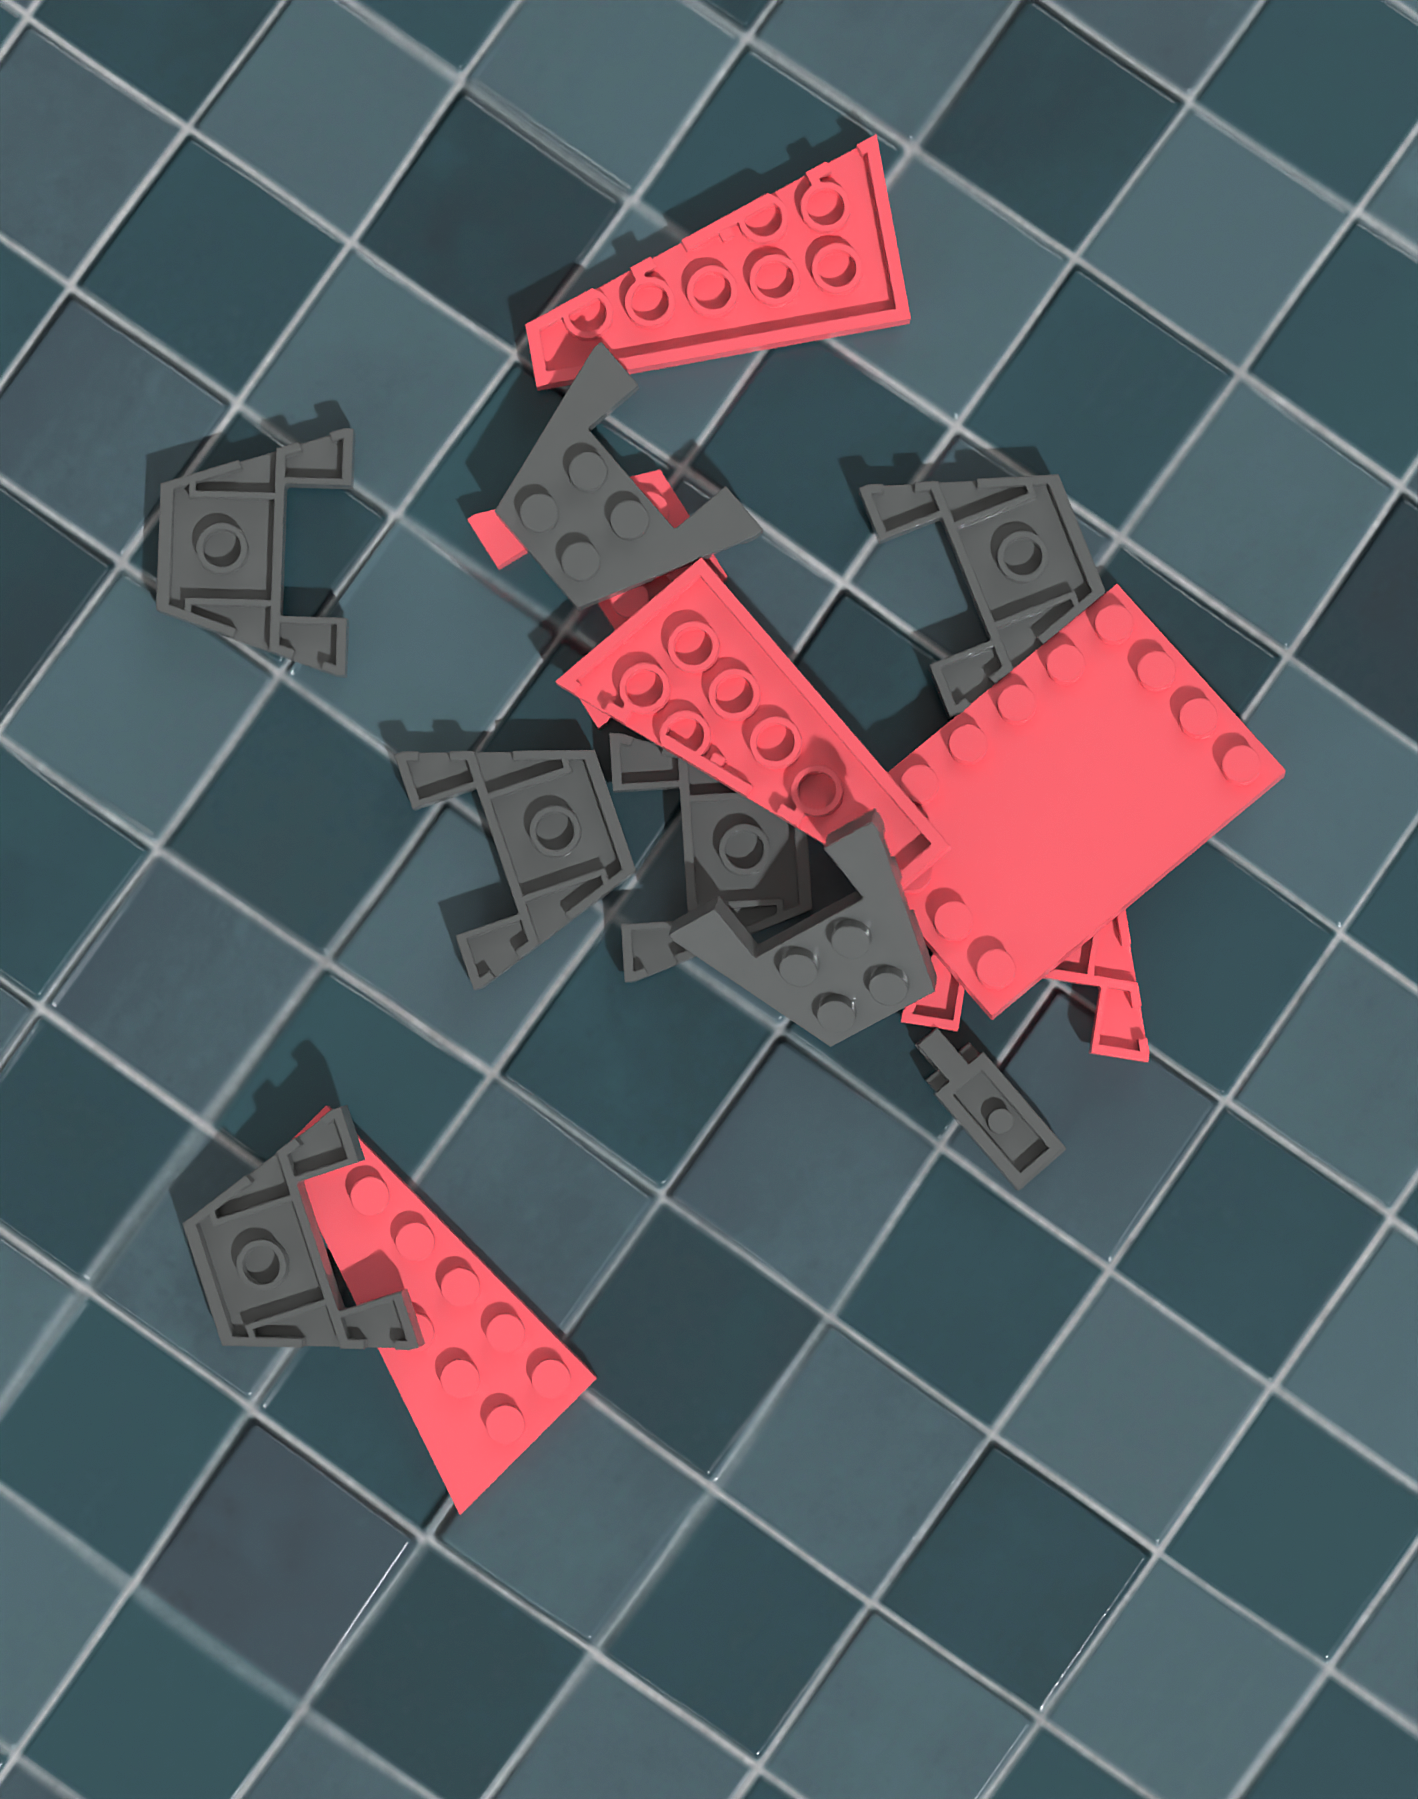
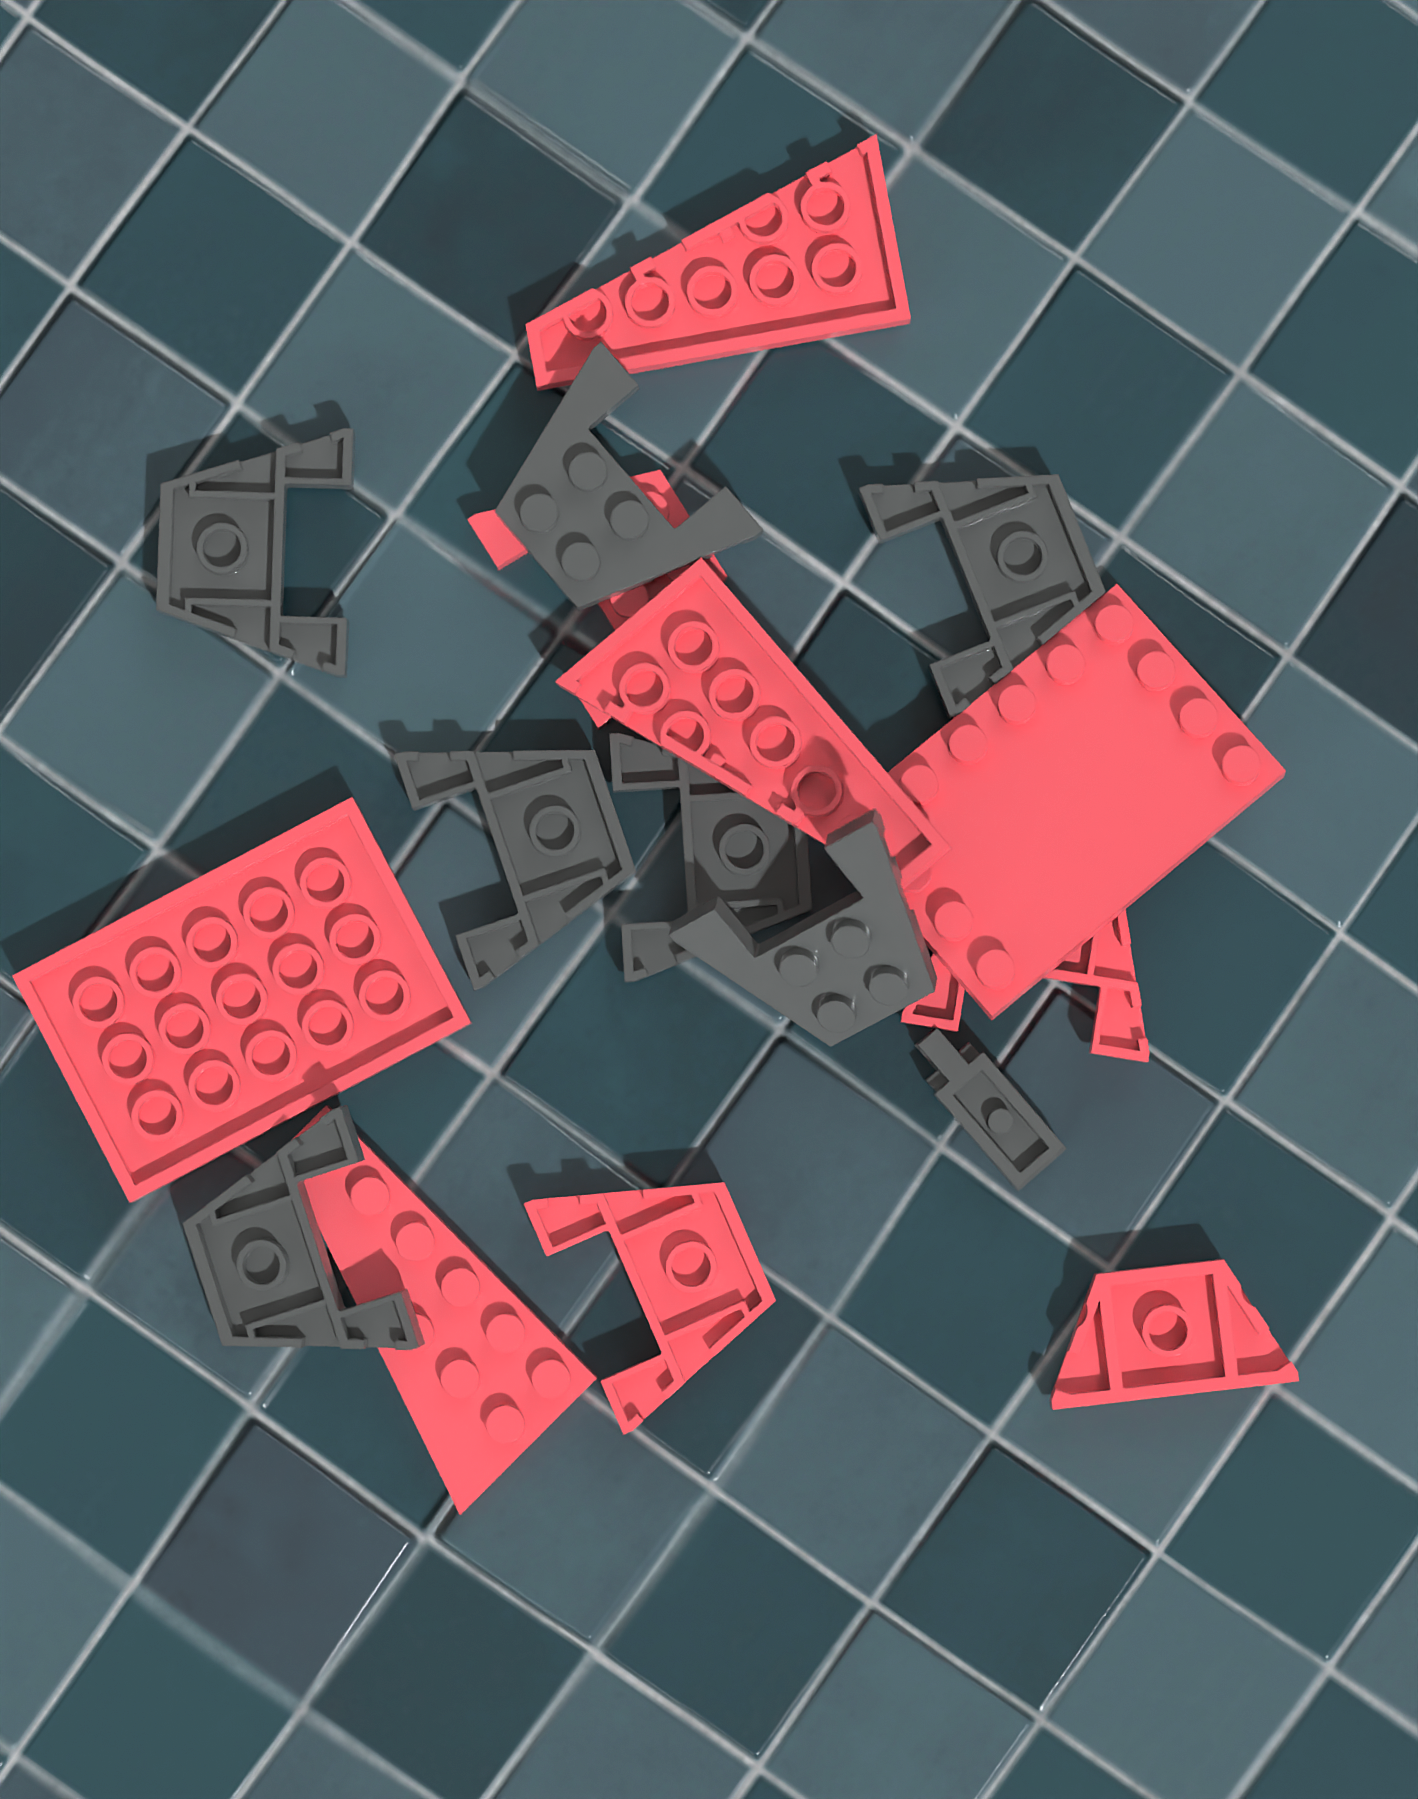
(241, 999): none -> coral plate
(687, 1270): none -> coral wing
(1167, 1336): none -> coral wing

